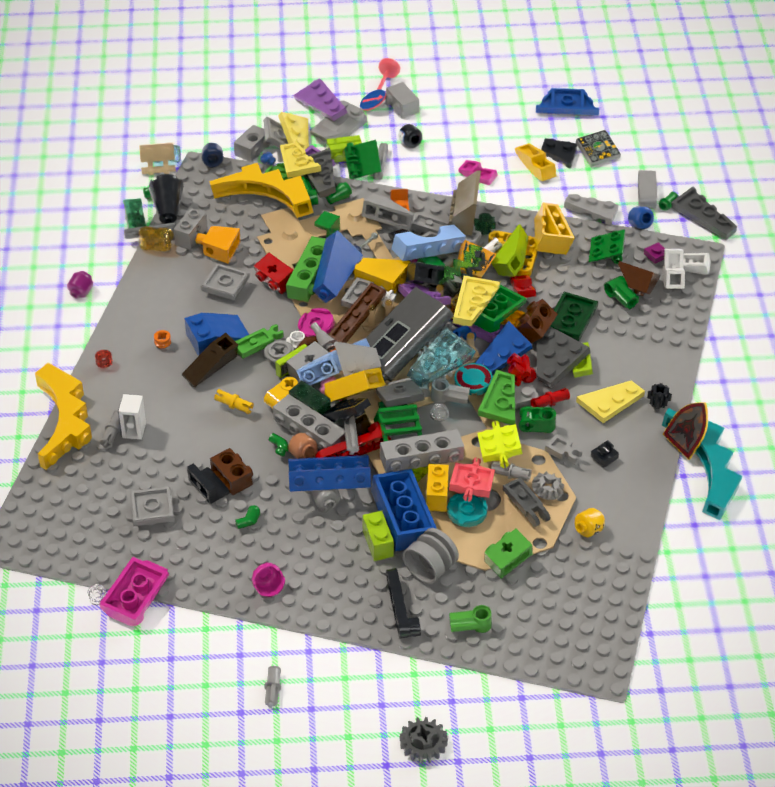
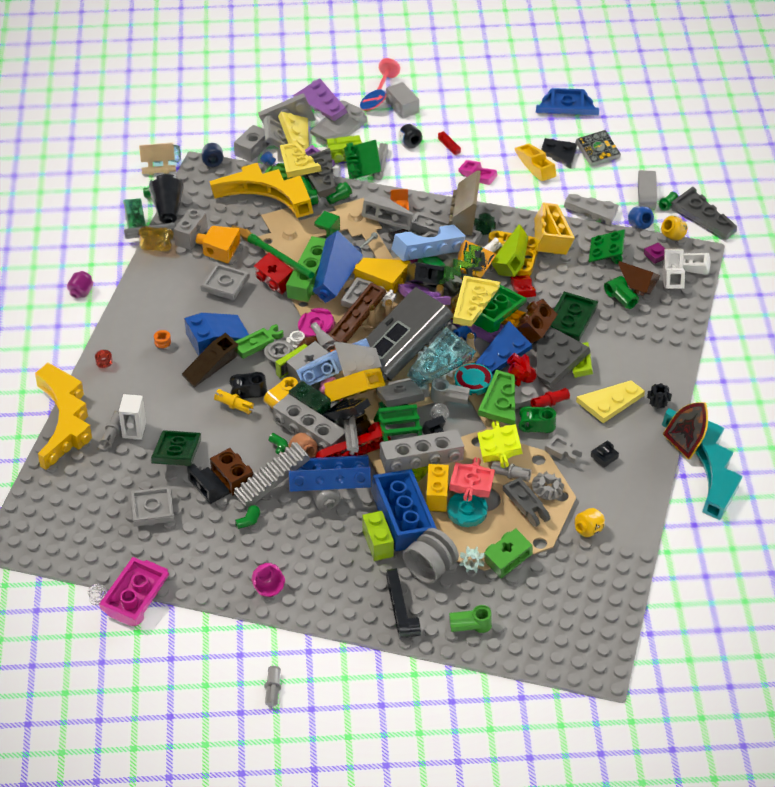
(176, 448): none -> dark green tile
(249, 385): none -> black piece
(255, 240): none -> green piece
(271, 475): none -> light grey gear
(297, 105): none -> light grey wing
(423, 739): dark grey gear -> none
(434, 425): none -> black tile
(449, 142): none -> red axle
(469, 564): none -> light aqua gear
(674, 228): none -> yellow head

